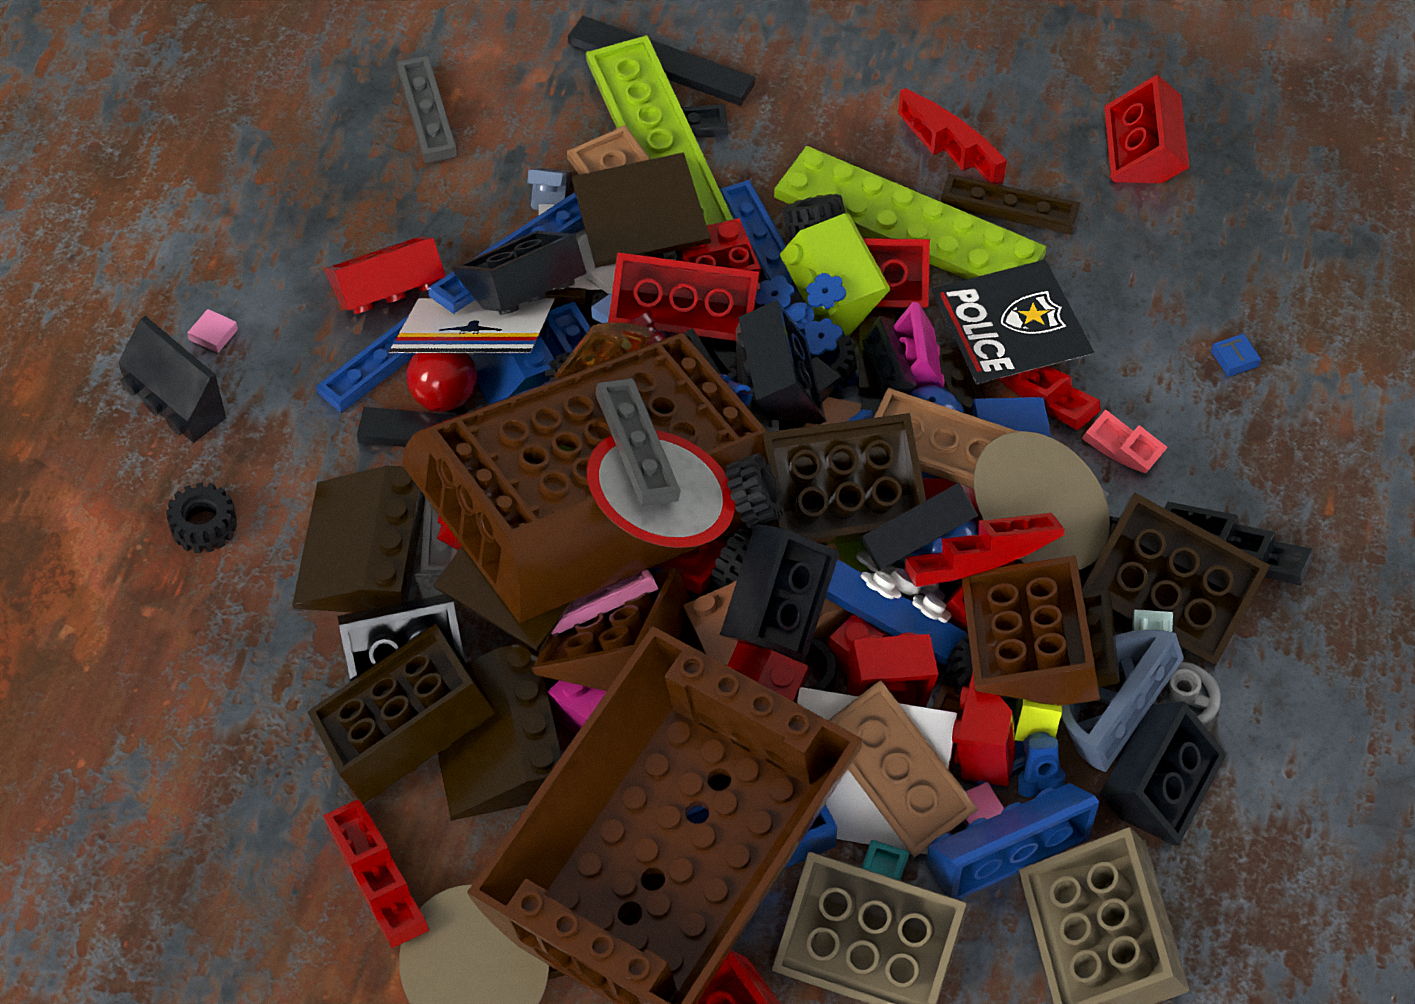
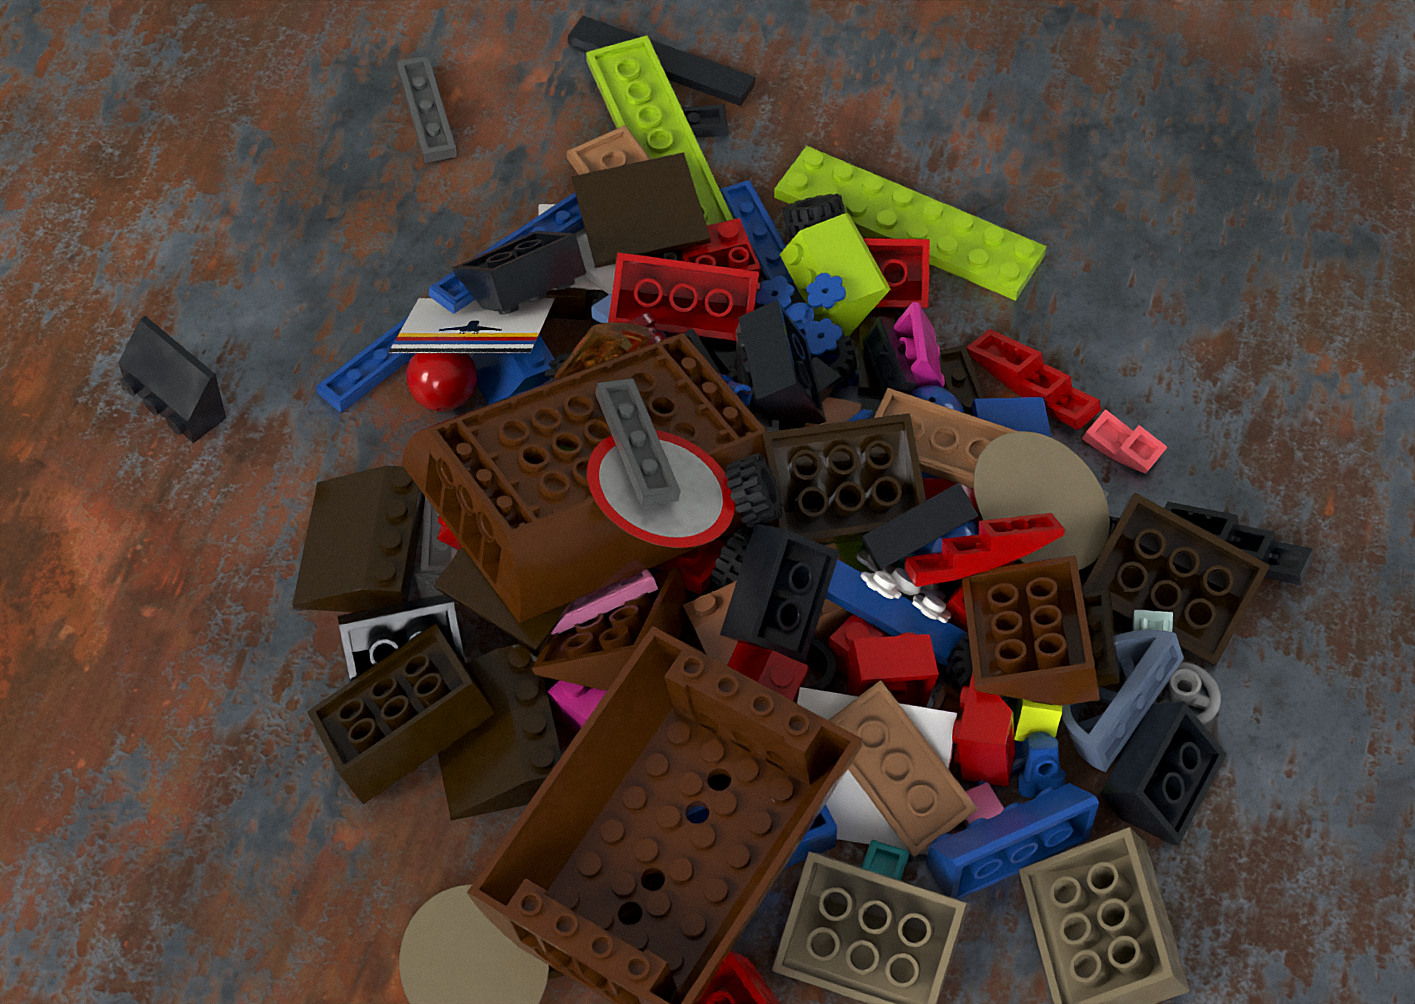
(199, 500): black tyre -> none
(212, 331): bright pink tile -> none
(375, 873): red slope -> none
(386, 273): red slope -> none
(394, 426): black tile -> none
(549, 186): sand blue slope -> none
(564, 329): blue slope -> none
(945, 131): red slope -> none
(1010, 204): dark brown tile -> none
(1011, 321): black sticker -> none
(1146, 134): red slope -> none
(1235, 355): blue tile -> none

